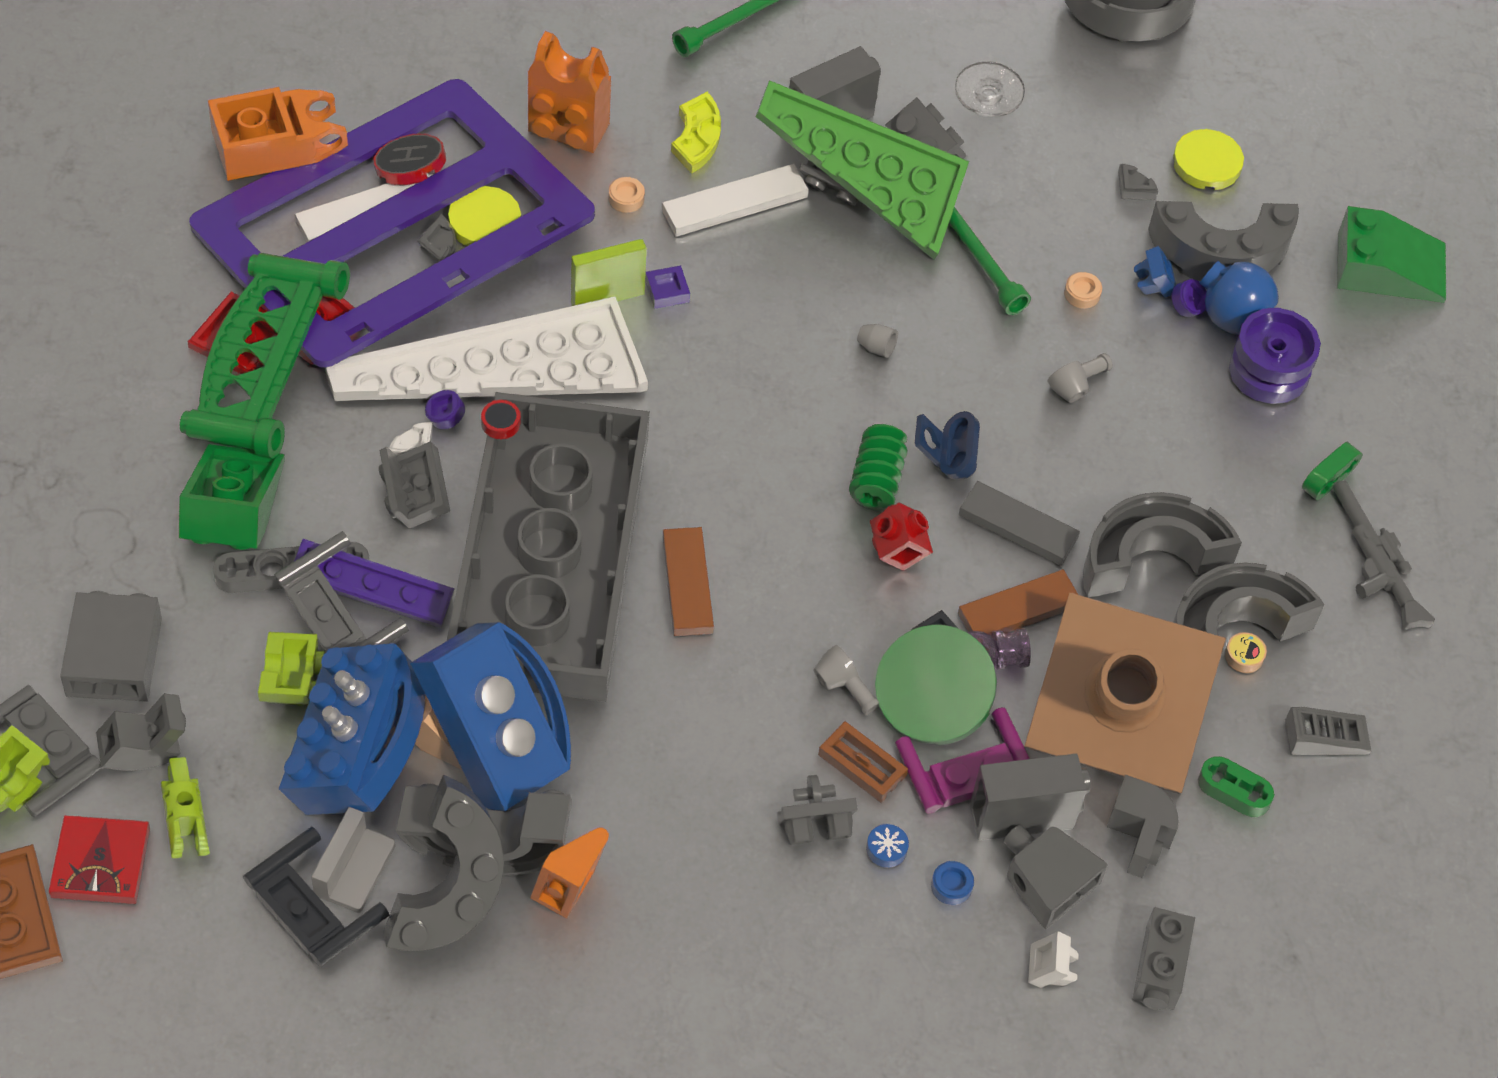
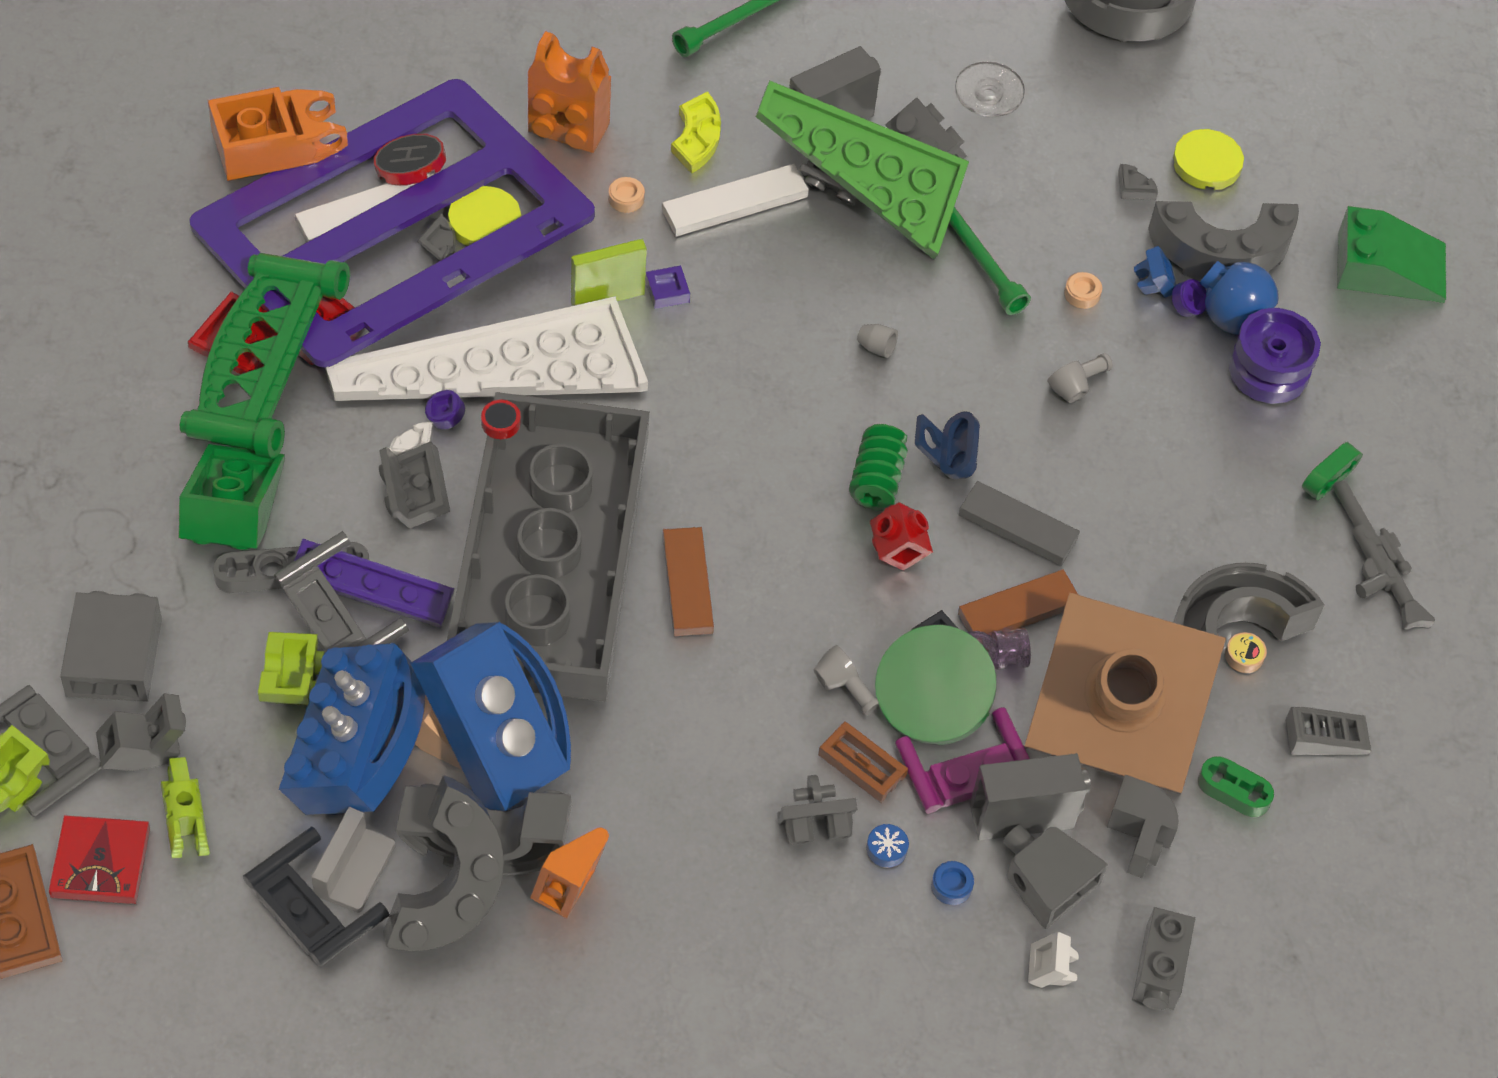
(1156, 524): dark grey brick -> none

